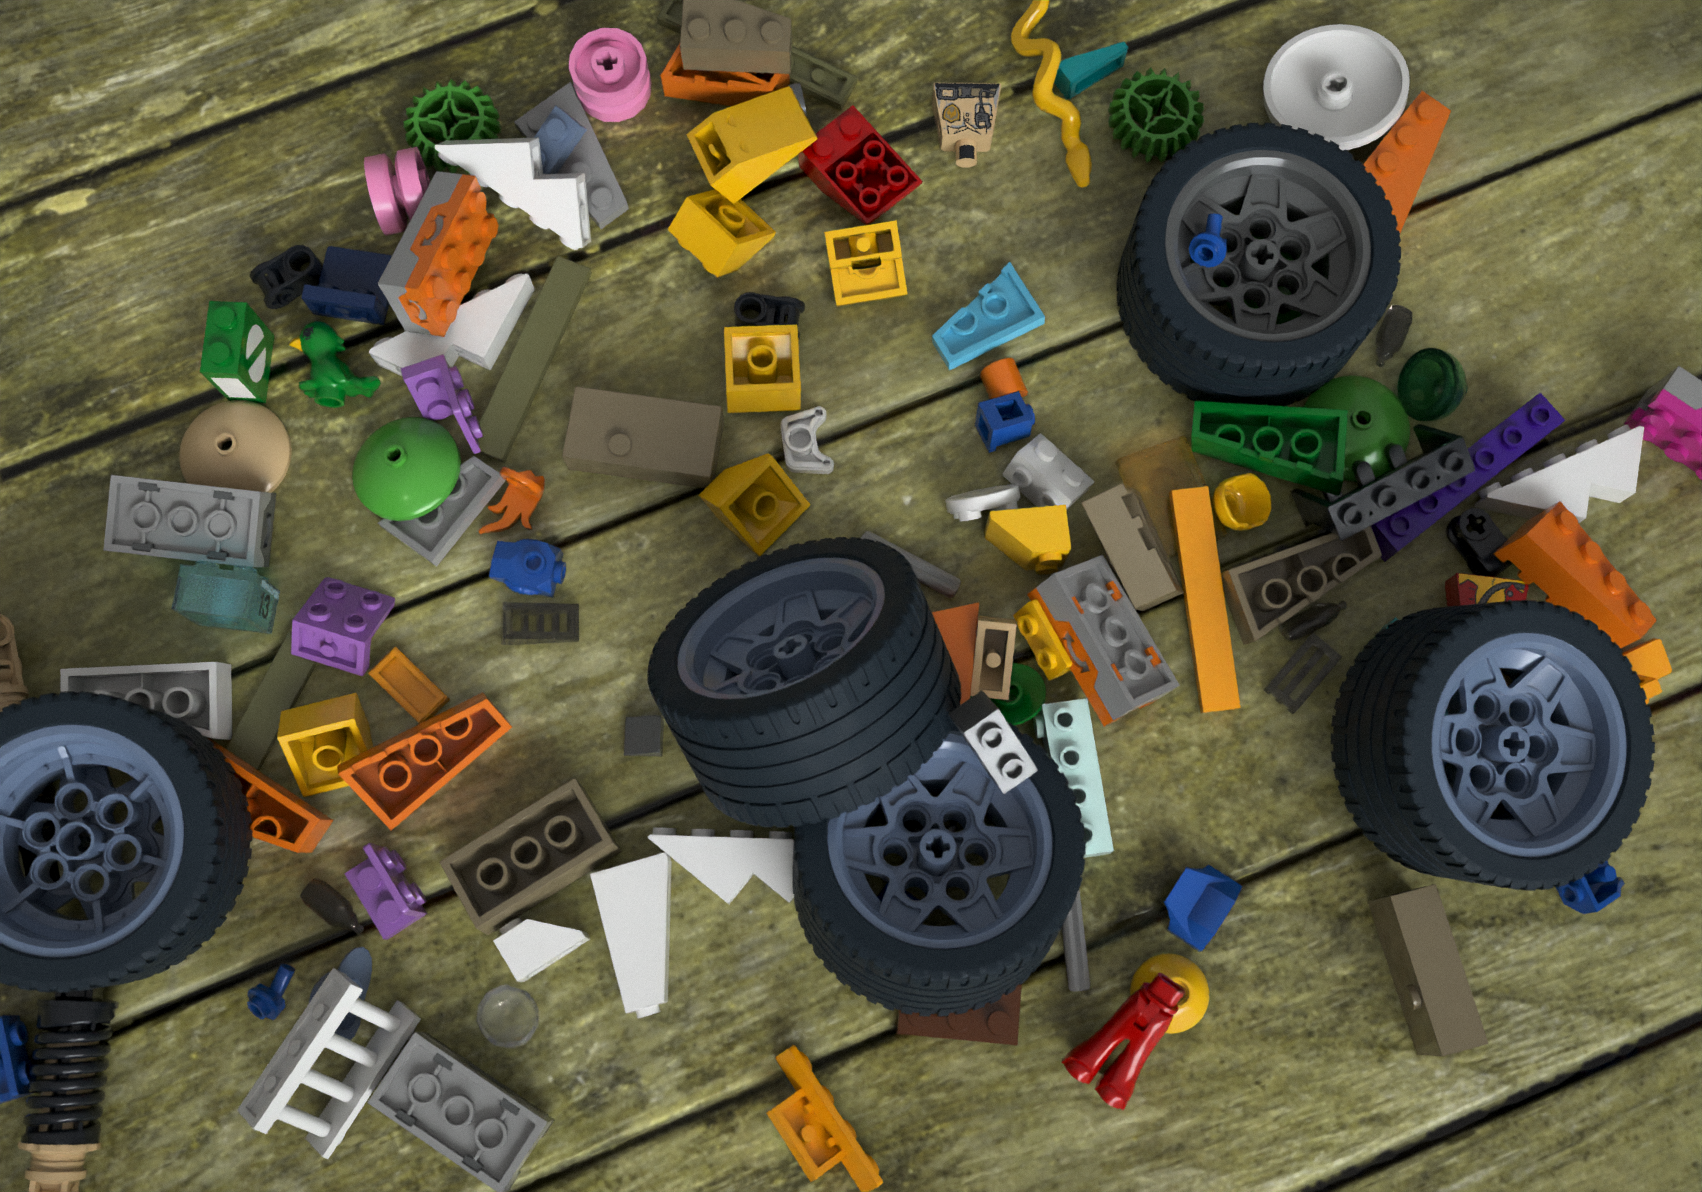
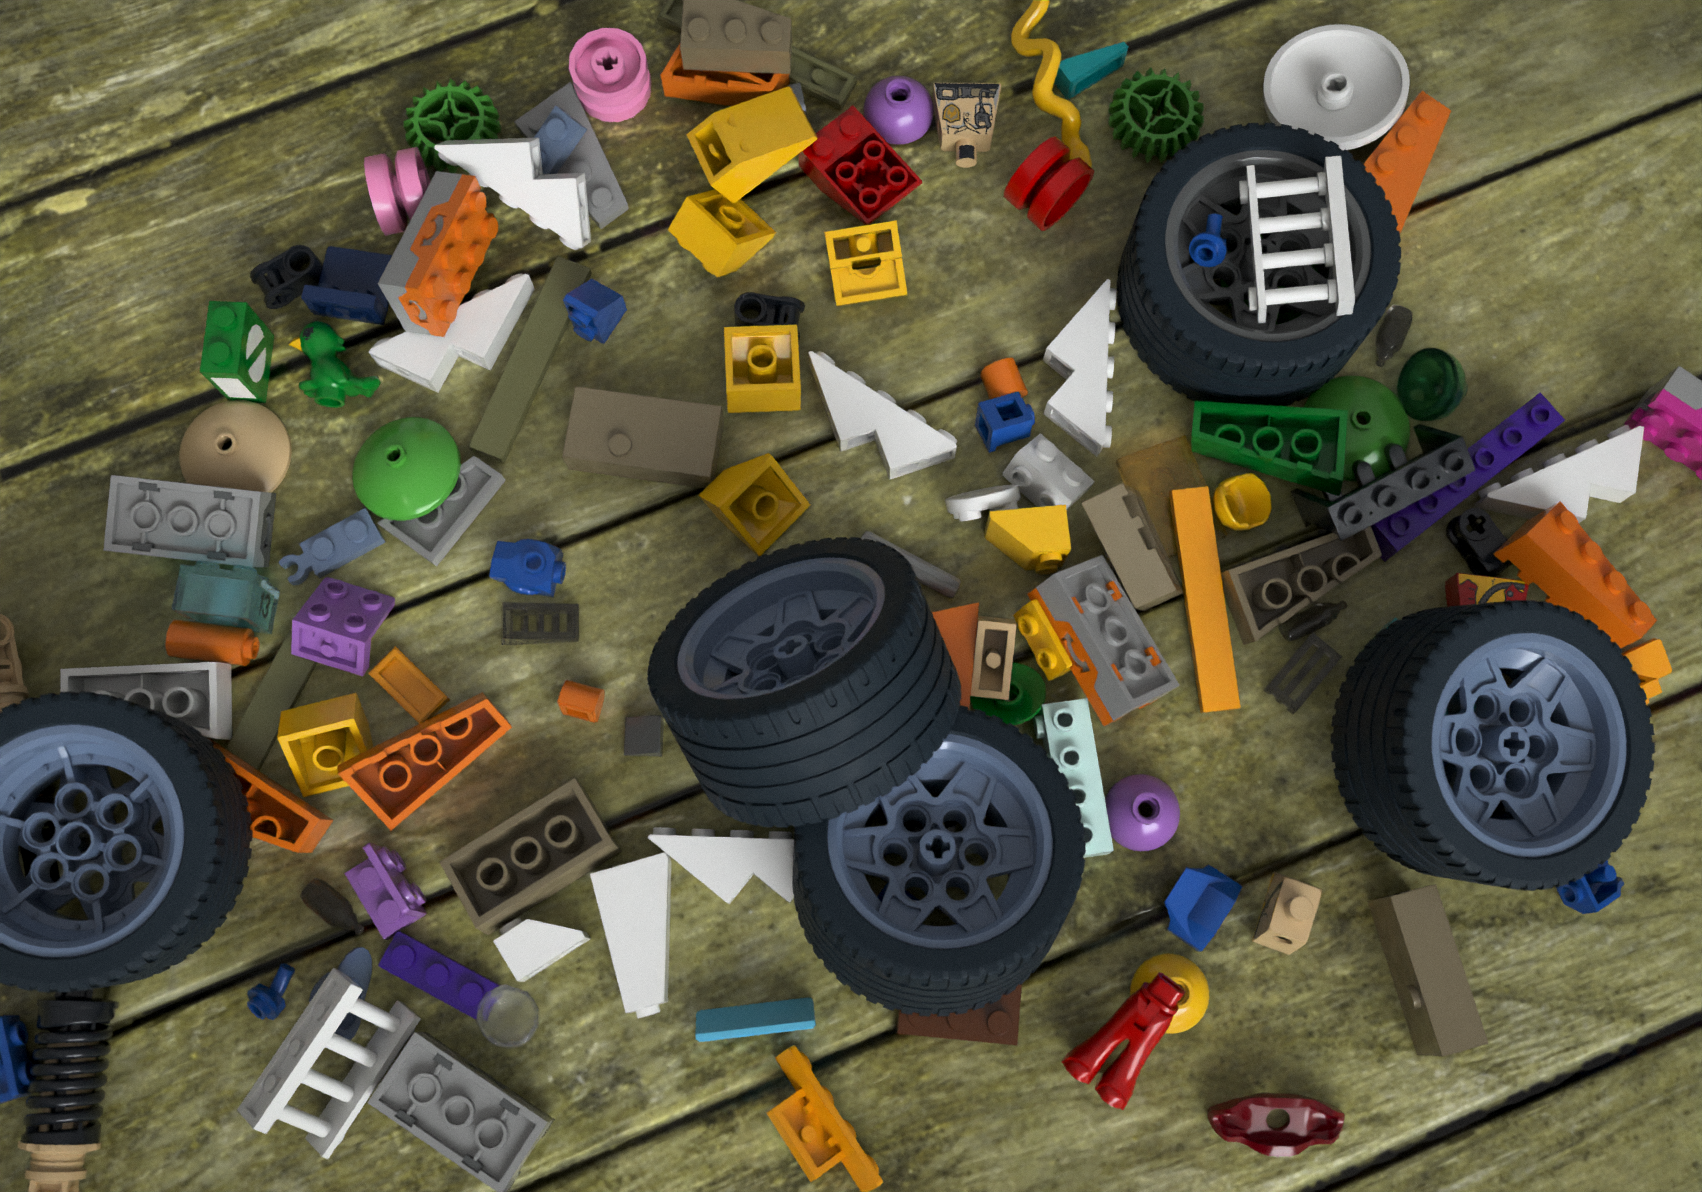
(211, 642): none -> orange brick
(335, 547): none -> sand blue plate
(436, 973): none -> dark purple plate
(439, 395): medium lavender bracket -> none
(518, 500): orange piece -> none
(581, 701): none -> orange brick
(594, 310): none -> blue slope
(755, 1019): none -> medium azure slope
(800, 442): white piece -> none
(866, 415): none -> white slope
(899, 120): none -> medium lavender piece
(993, 318): medium azure wing -> none
(993, 741): brick -> none
(1048, 183): none -> red wheel
(1075, 948): light grey axle -> none
(1083, 360): none -> white slope
(1128, 825): none -> medium lavender piece
(1287, 913): none -> tan torso
(1308, 1123): none -> dark red piece
(1331, 219): none -> white fence

